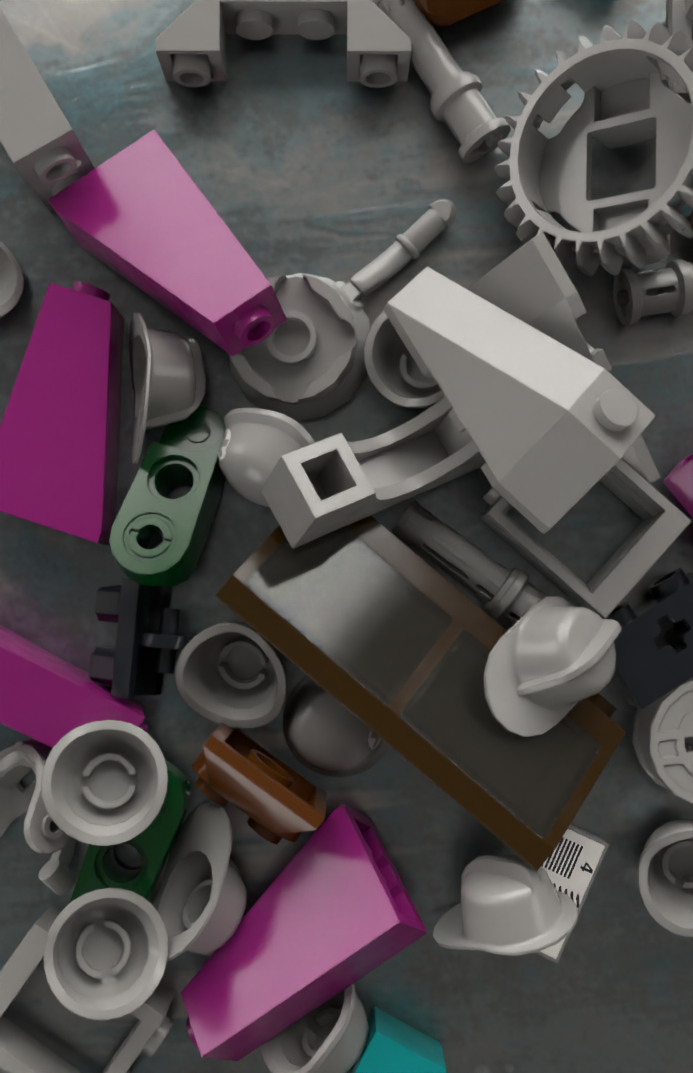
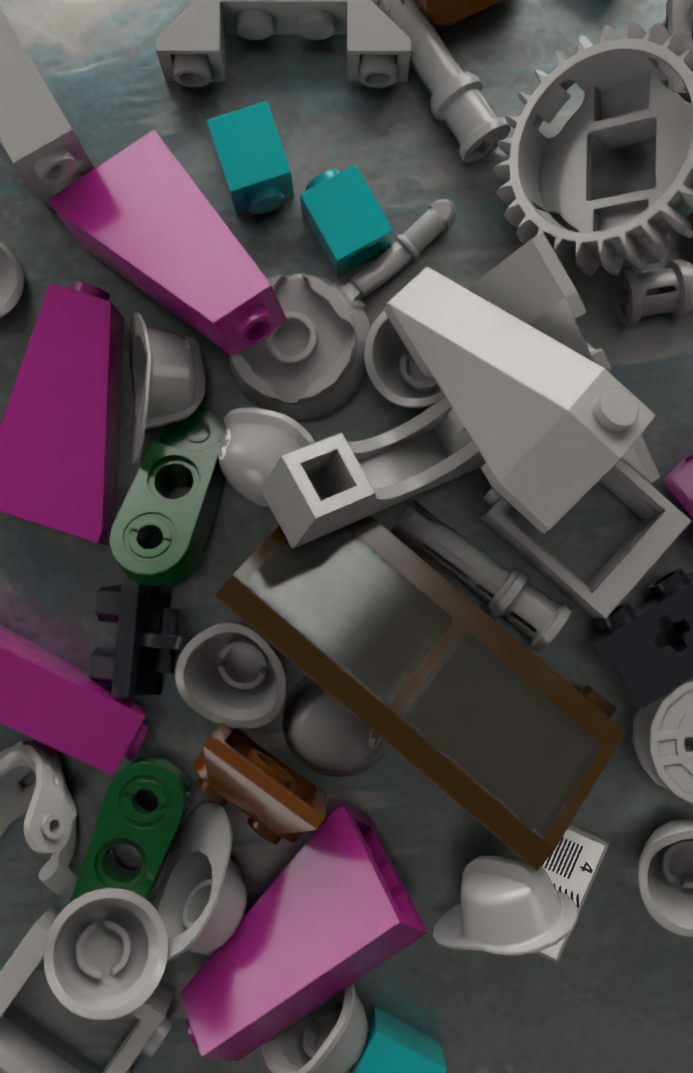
(104, 782): light grey helmet -> none
(252, 159): none -> teal brick
(345, 219): none -> teal brick
(548, 665): light grey piece -> none

